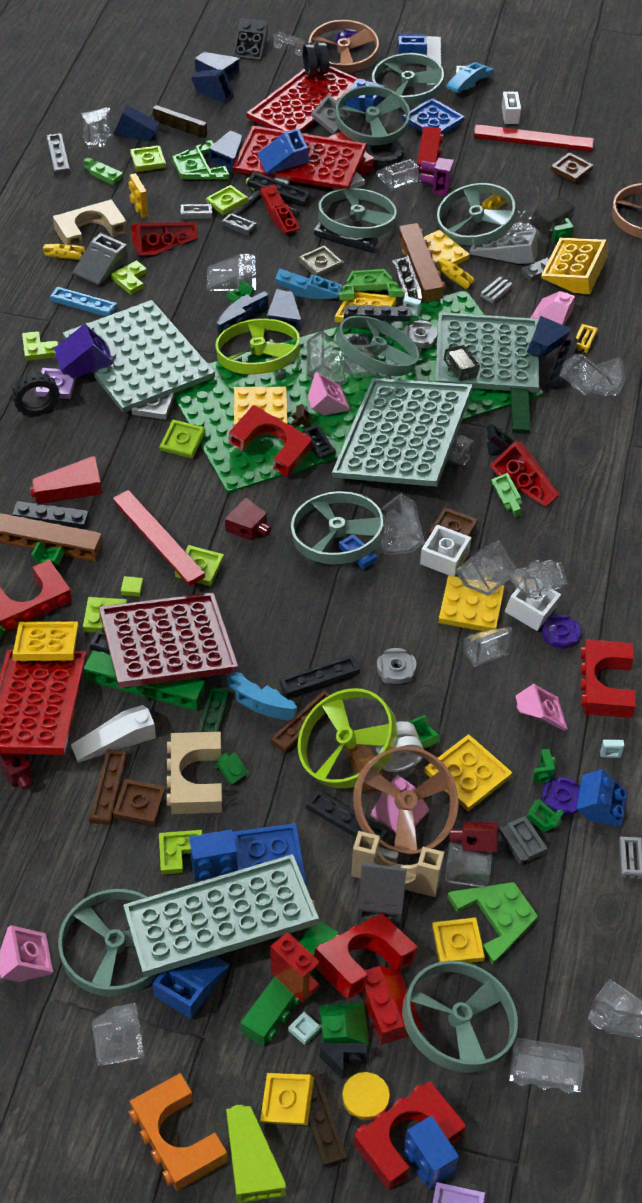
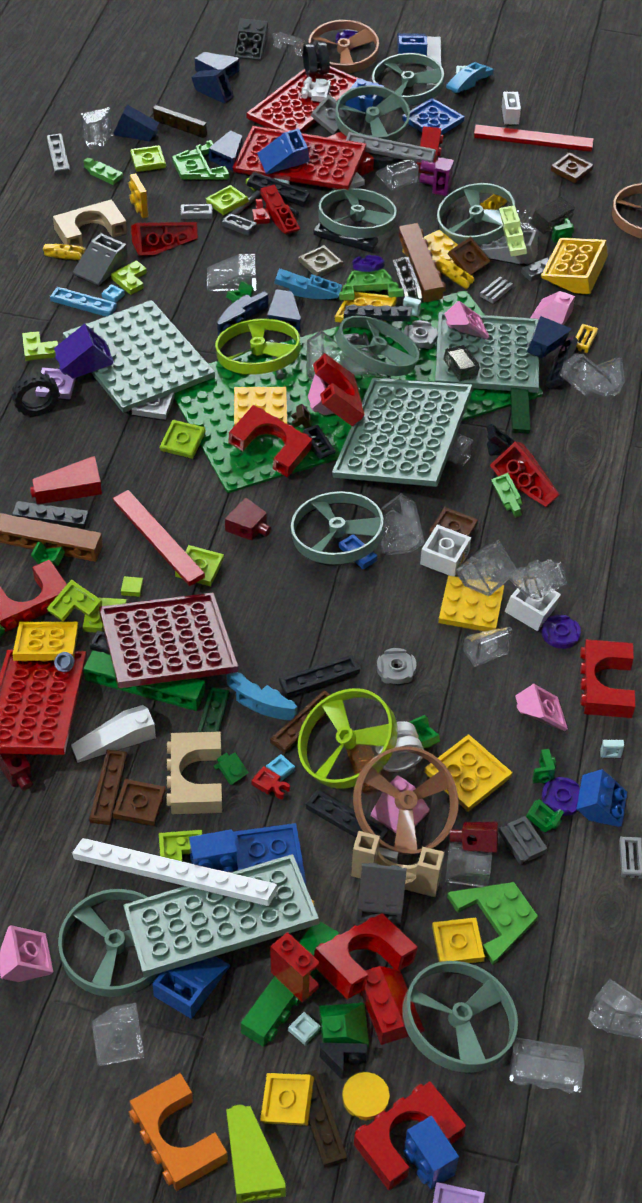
(64, 662): none -> sand blue plate
(74, 596): none -> lime plate
(113, 293): none -> medium azure tile
(176, 871): none -> white plate
(260, 215): none -> red plate
(269, 781): none -> red plate
(281, 766): none -> medium azure tile
(319, 89): none -> white plate
(342, 394): none -> red arch
(368, 264): none -> dark purple tile
(394, 148): none -> light grey tile
(465, 320): none -> bright pink slope
(469, 256): none -> reddish brown plate
(512, 231): none -> yellowish green slope

